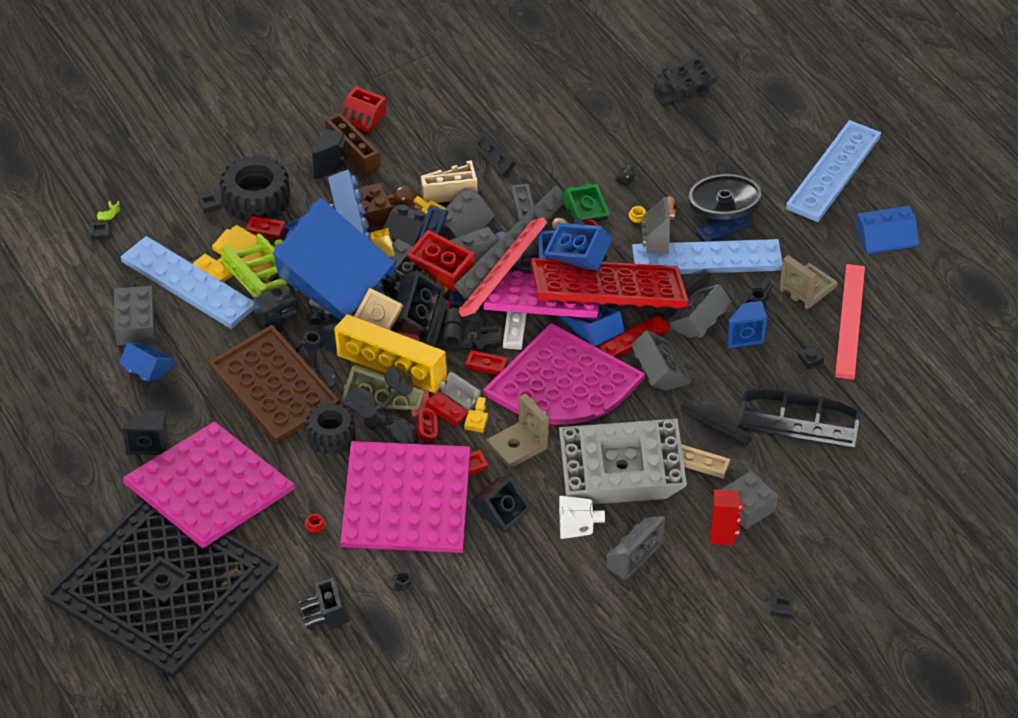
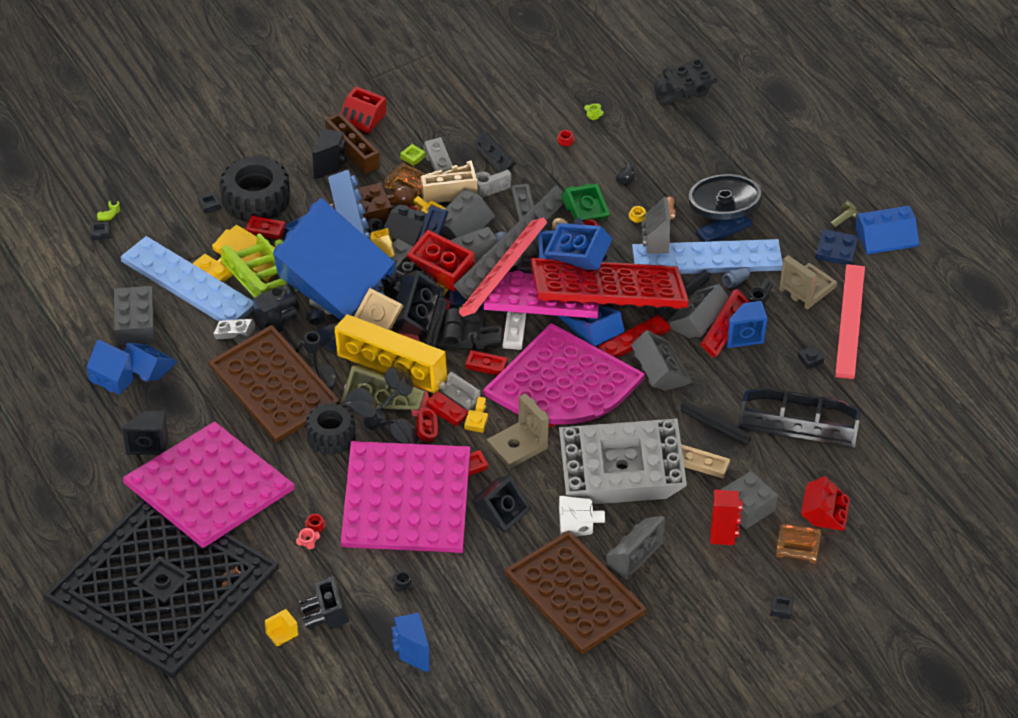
(110, 367): none -> blue slope
(235, 329): none -> light grey plate
(281, 627): none -> yellow panel
(307, 533): none -> coral plate
(379, 224): none -> black plate
(406, 175): none -> clear orange plate
(411, 641): none -> blue slope
(412, 155): none -> lime plate
(437, 155): none -> light grey plate
(492, 184): none -> light grey plate
(565, 138): none -> red plate
(575, 592): none -> reddish brown plate
(593, 111): none -> lime plate
(718, 332): none -> red plate
(733, 278): none -> sand blue cone
(801, 538): none -> clear orange plate
(825, 504): none -> red slope
(833, 171): light blue plate -> none
(836, 247): none -> dark blue plate
(849, 210): none -> olive plant

